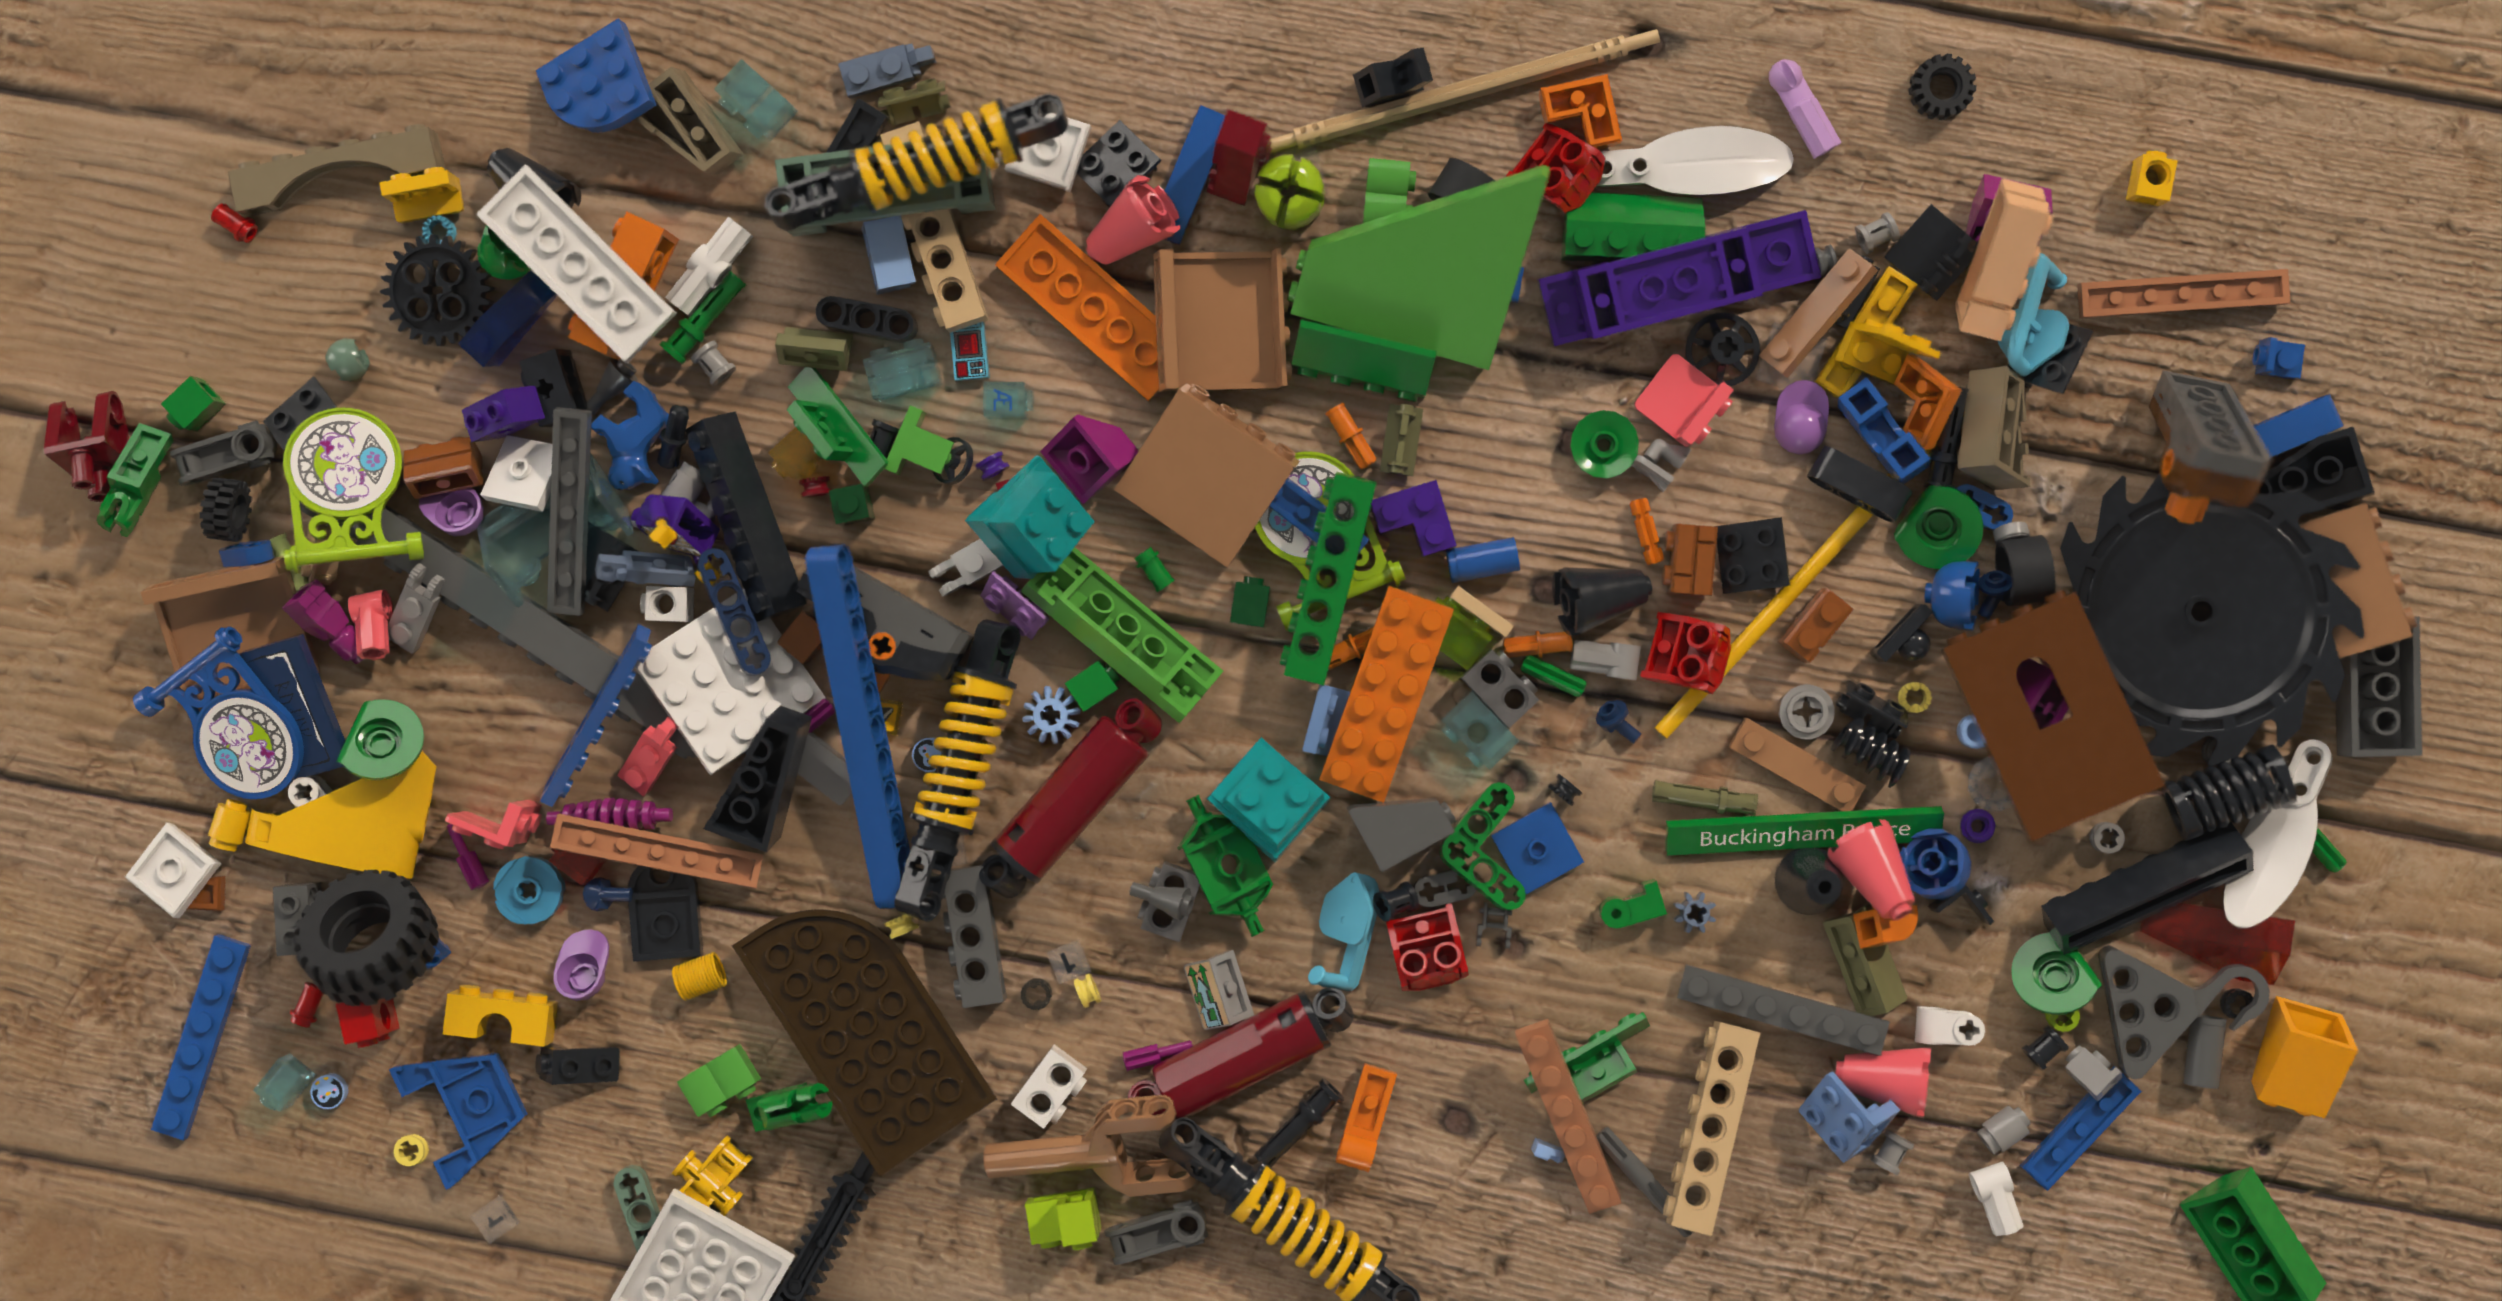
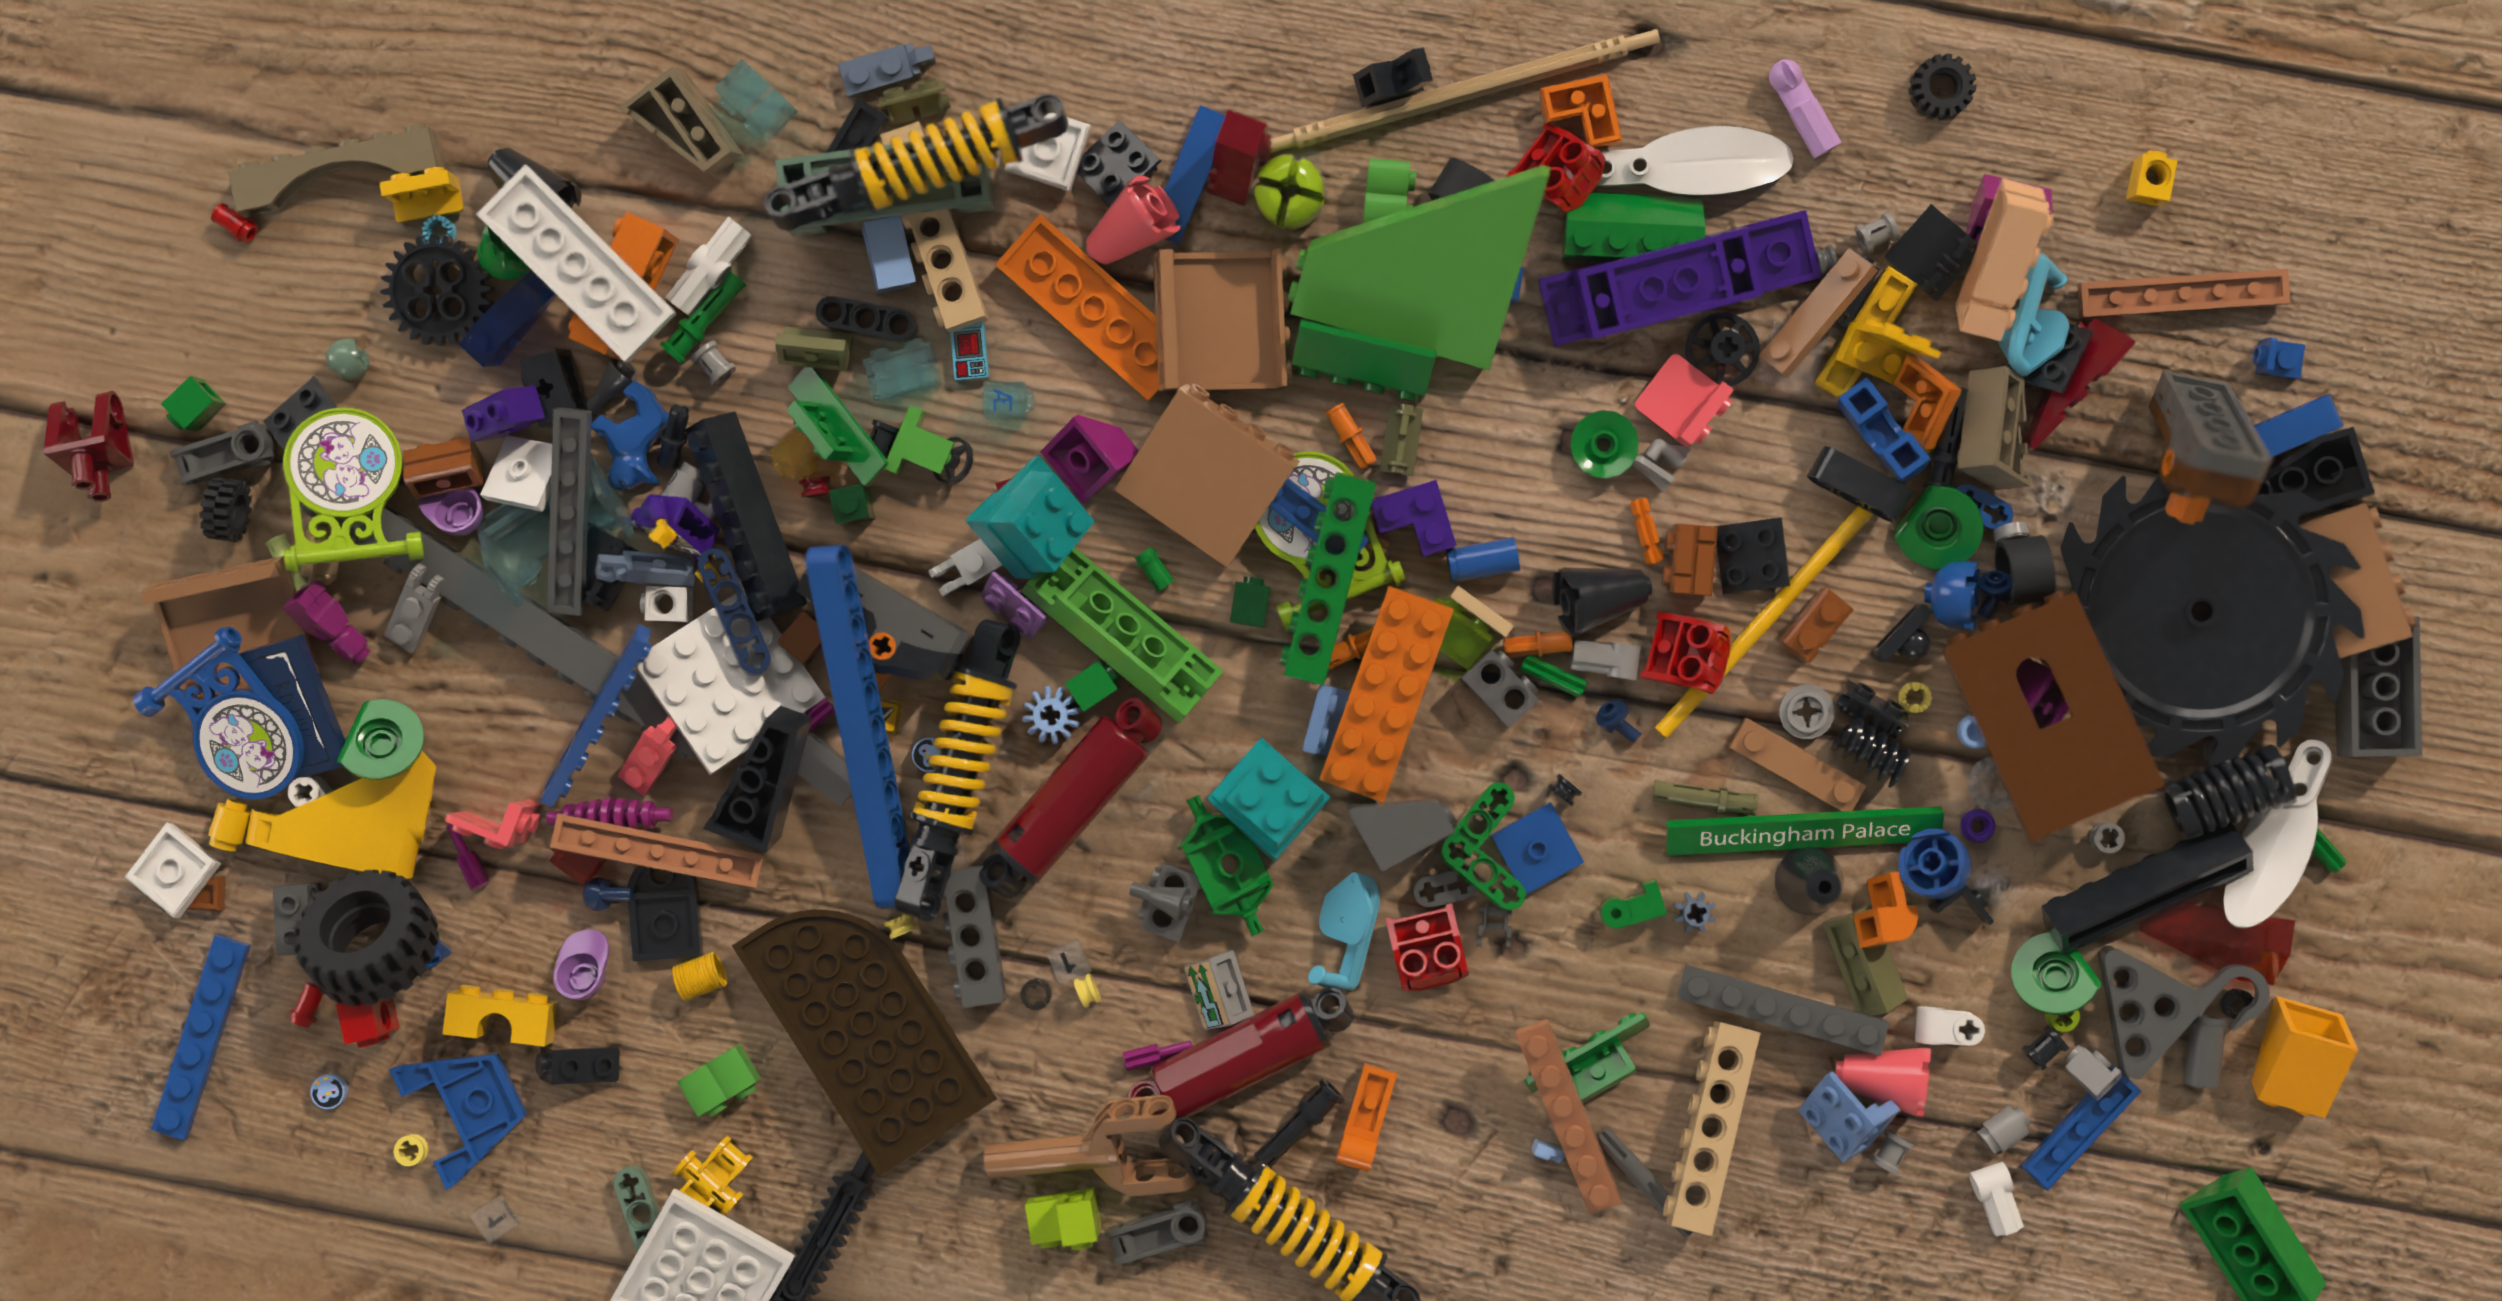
(134, 478): green plate -> none
(246, 553): blue beam -> none
(284, 1083): clear light blue brick -> none
(371, 615): coral piece -> none
(509, 892): dark azure plate -> none
(598, 81): blue plate -> none
(787, 1106): green plate -> none
(992, 466): dark purple bush -> none
(1044, 1083): white brick -> none
(1395, 901): black bush -> none
(1497, 739): clear light blue brick -> none
(1801, 417): medium lavender cap -> none
(1875, 868): coral cone -> none
(2101, 355): none -> dark red wedge

